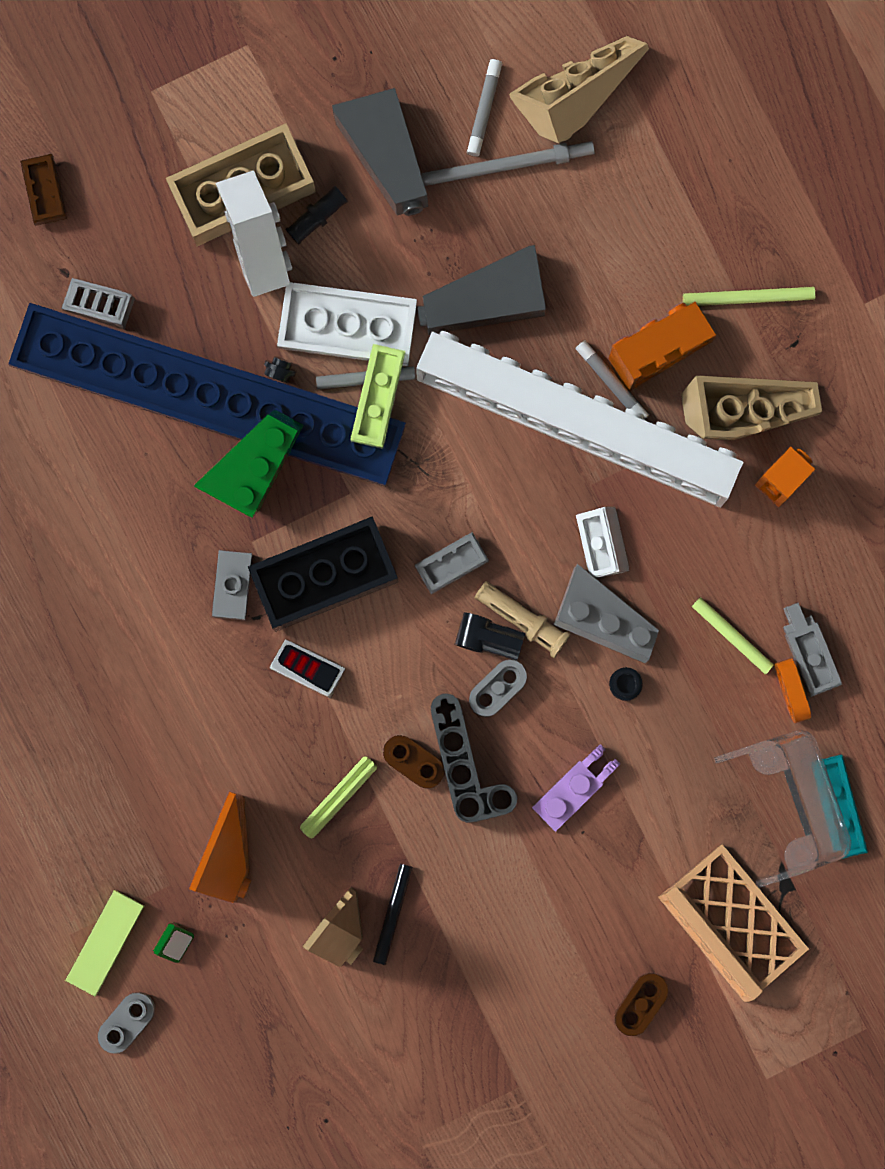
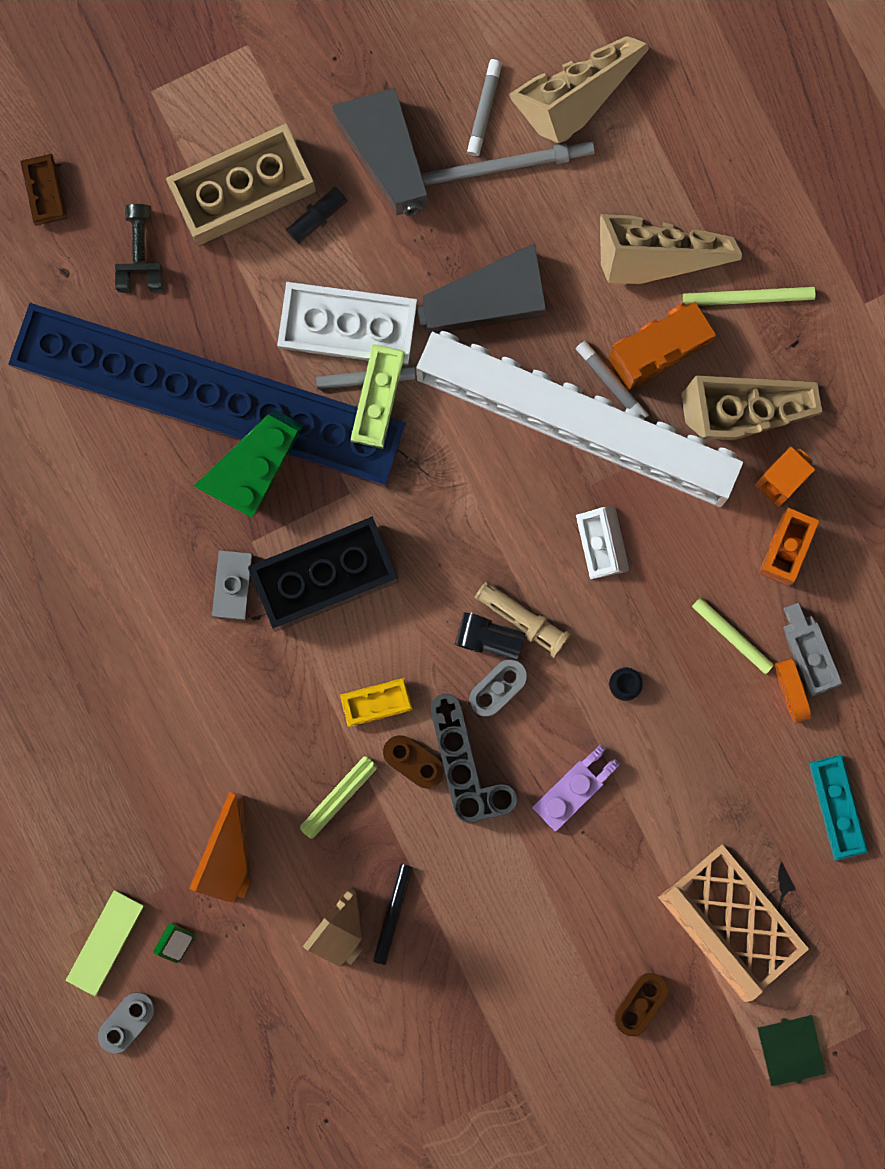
(123, 310): light grey slope -> none
(138, 215): none -> pearl dark grey bar
(255, 233): white wedge -> none
(279, 369): black plate -> none
(307, 668): slope -> none
(376, 702): none -> yellow plate
(451, 563): light grey plate -> none
(604, 618): light grey wing -> none
(649, 253): none -> tan wedge
(788, 547): none -> orange brick
(791, 1050): none -> clear green piece
(813, 796): clear windscreen -> none

